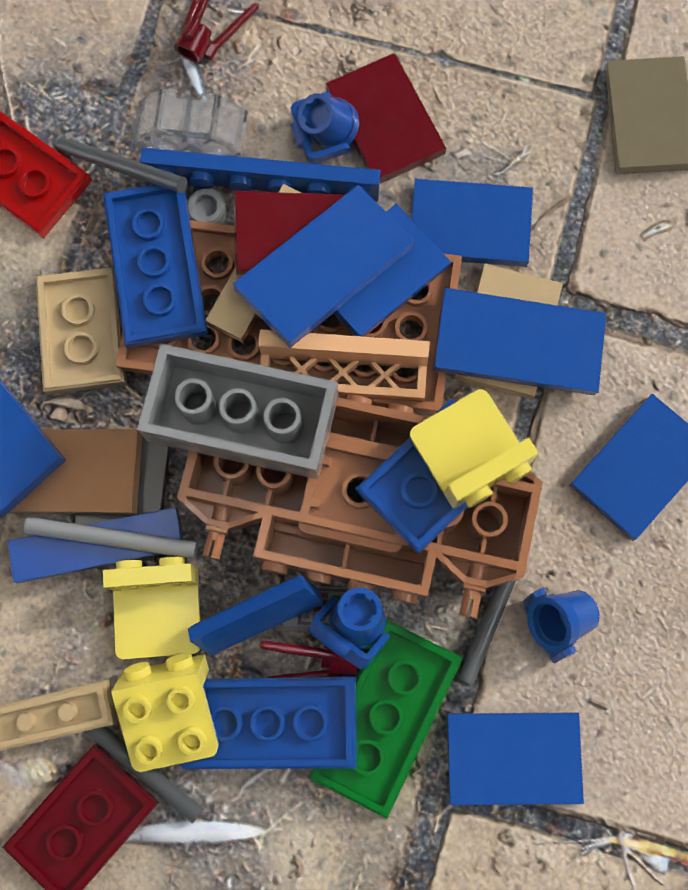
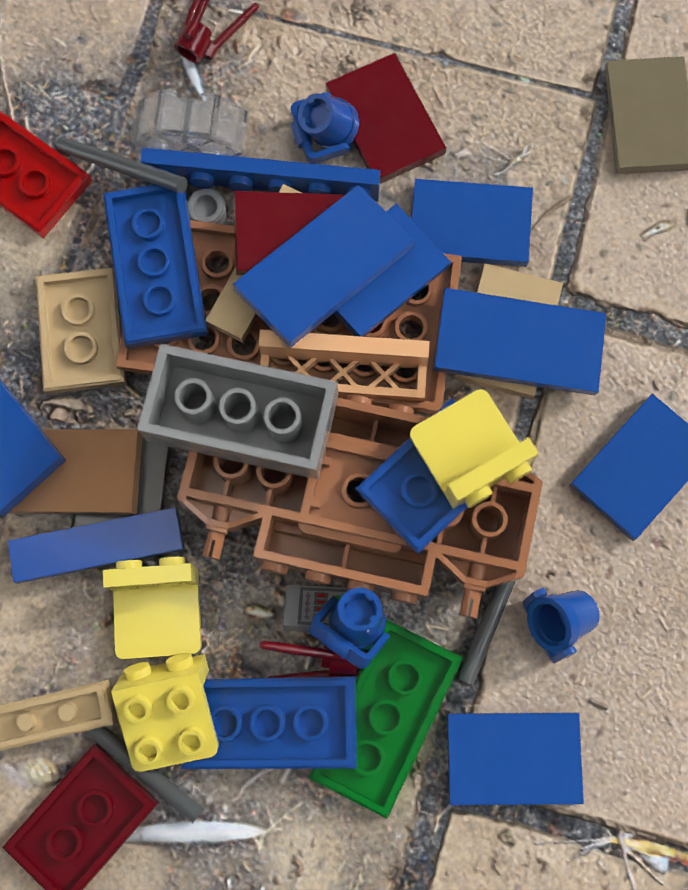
(111, 537): light grey bar -> none
(255, 615): blue tile -> none

